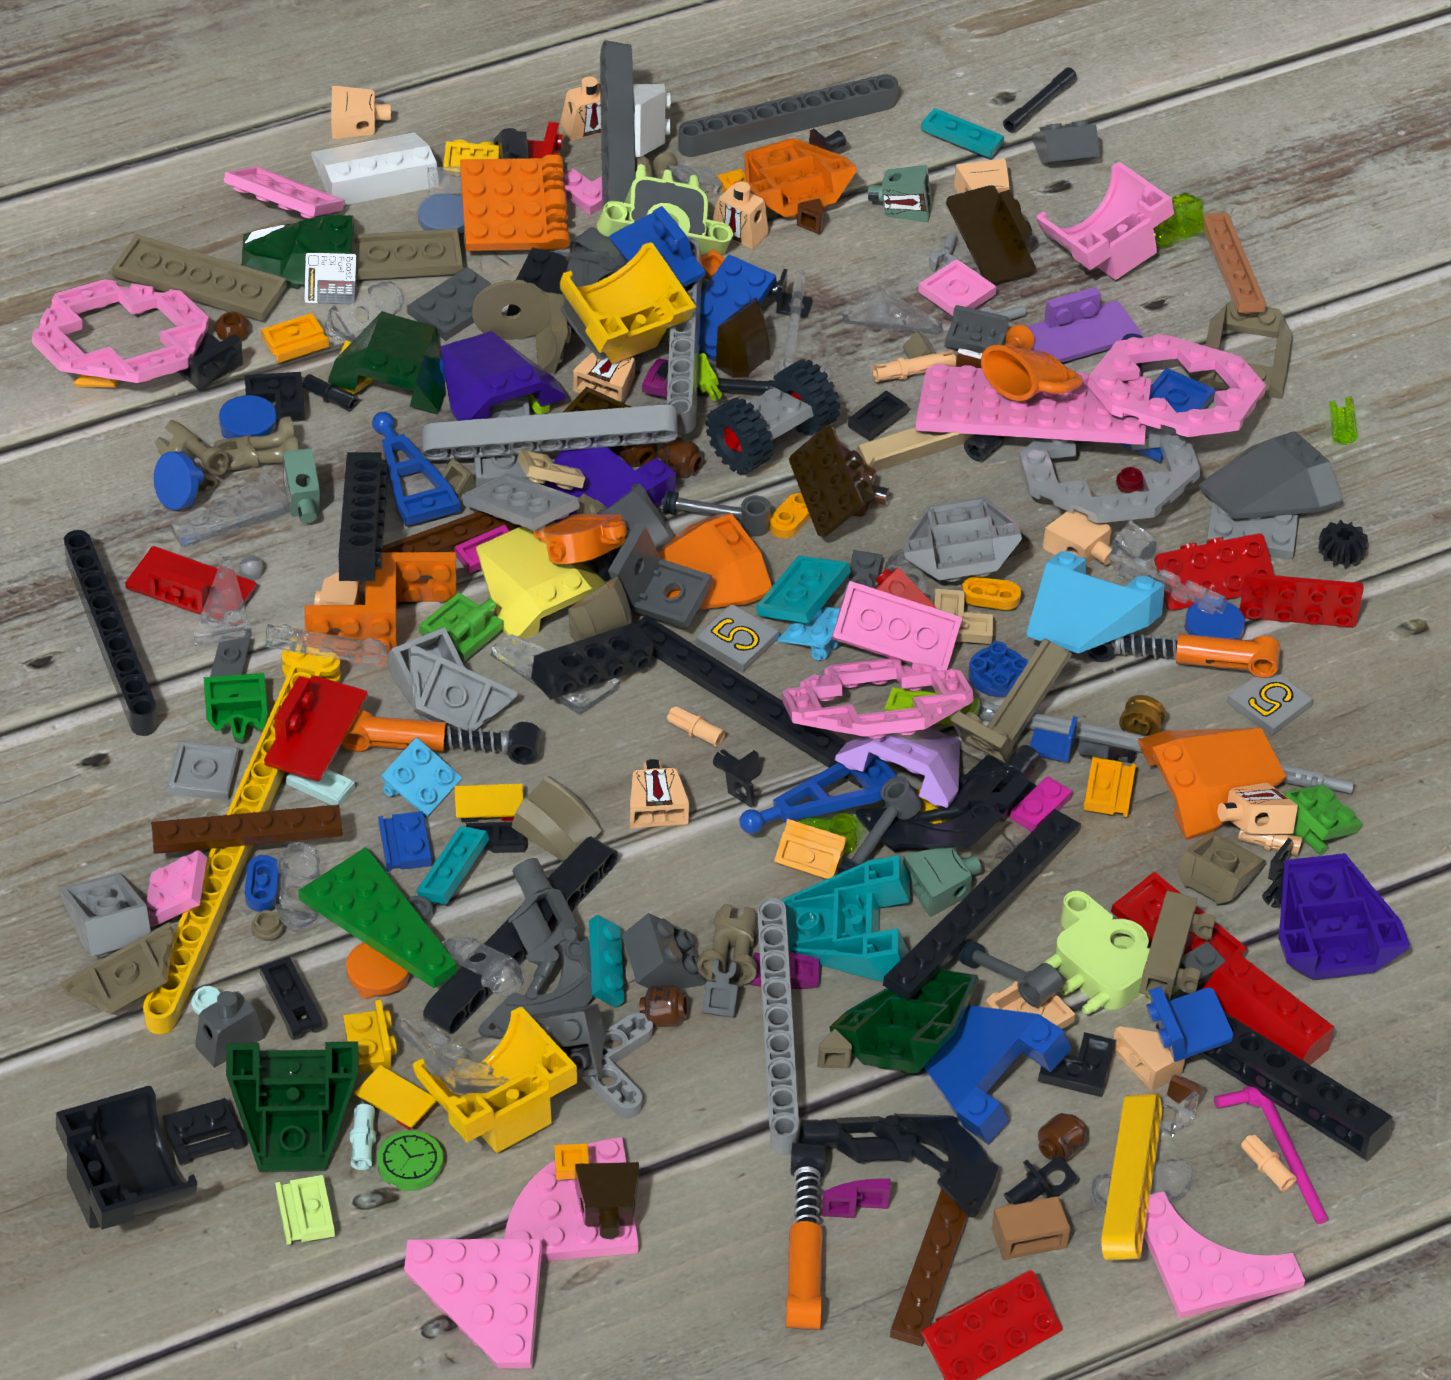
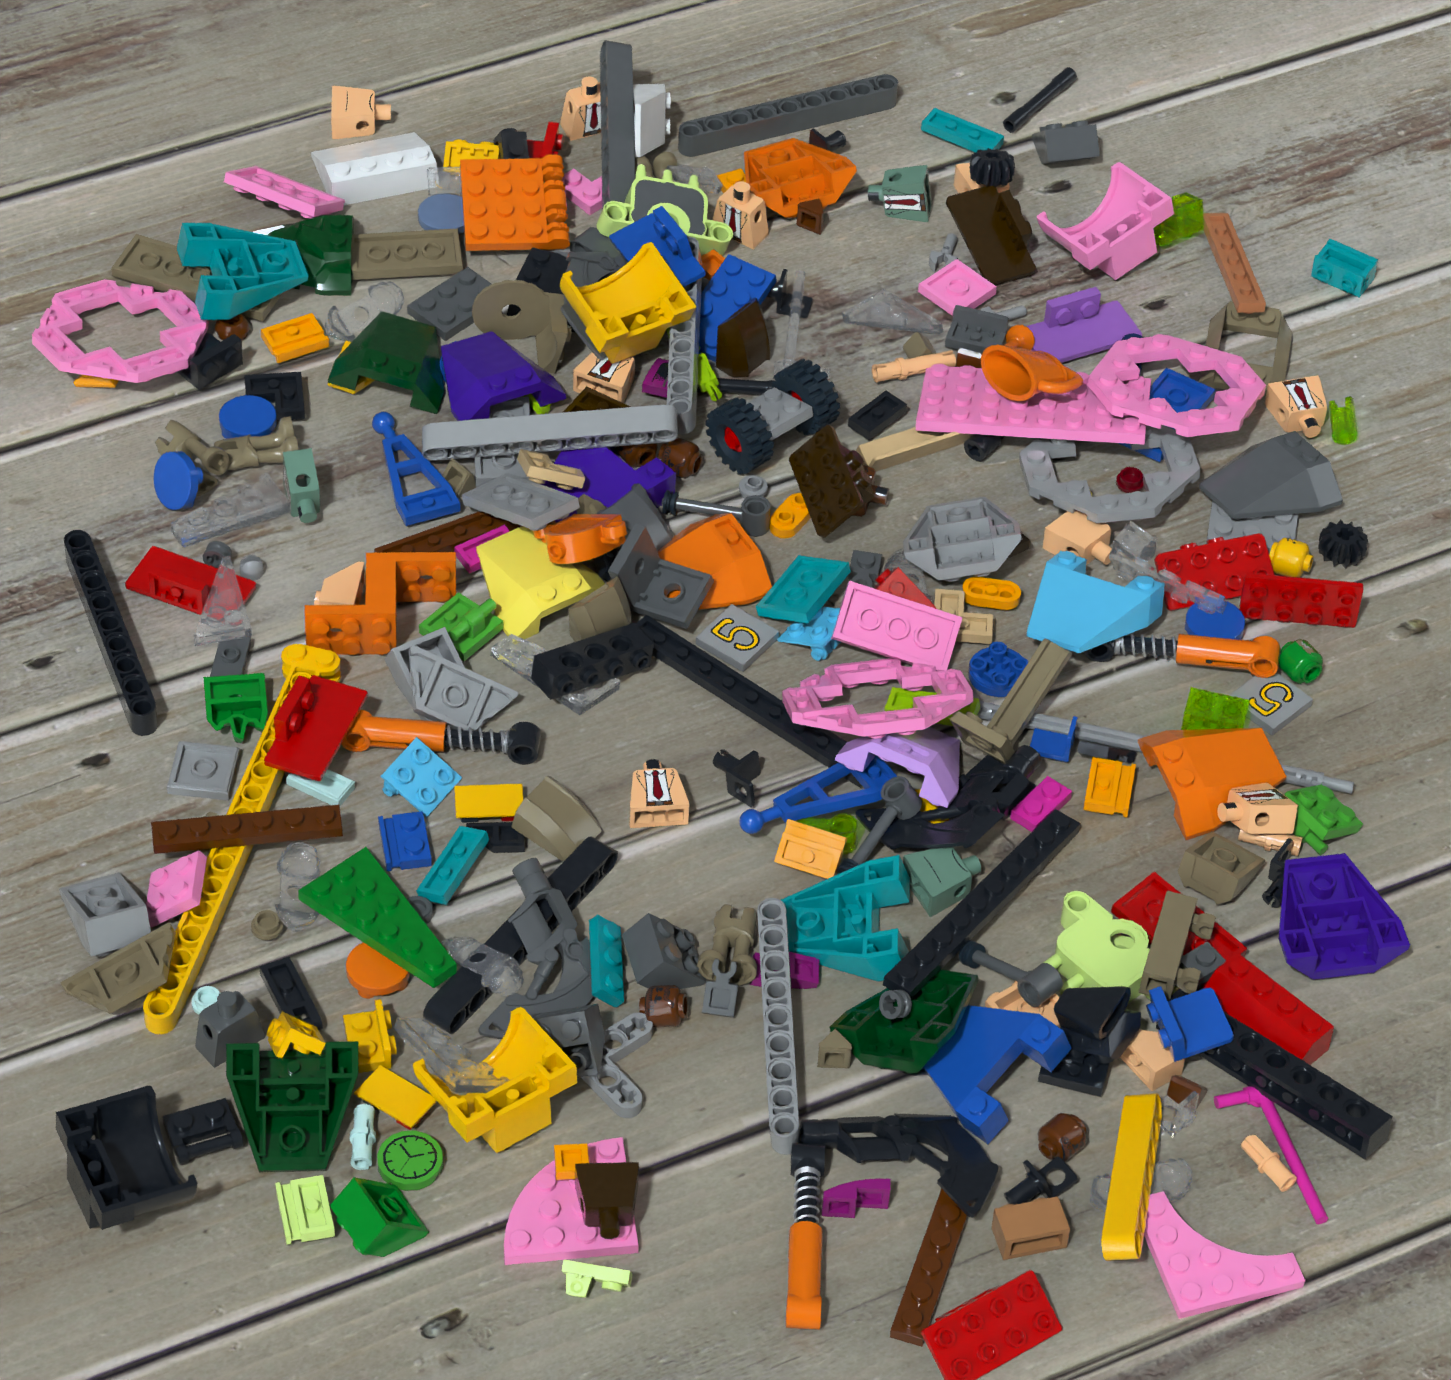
(215, 552): none -> dark grey bush
(243, 266): none -> teal wedge
(261, 885): blue plate -> none
(289, 1029): none -> yellow bracket
(330, 278): sticker -> none
(330, 392): black axle -> none
(362, 516): black brick -> none
(363, 651): clear plate -> none
(377, 1217): none -> green slope
(484, 1290): bright pink plate -> none
(580, 1276): none -> yellowish green hinge
(696, 726): light nougat axle -> none
(753, 485): none -> light grey plate
(903, 1001): none -> dark grey bush
(992, 167): none -> black gear
(1097, 1021): none -> black piece
(1143, 715): pearl gold wheel -> none
(1214, 711): none -> clear neon green brick
(1290, 557): none -> yellow head
(1298, 404): none -> light nougat torso
(1300, 661): none -> green head
(1344, 268): none -> teal hinge

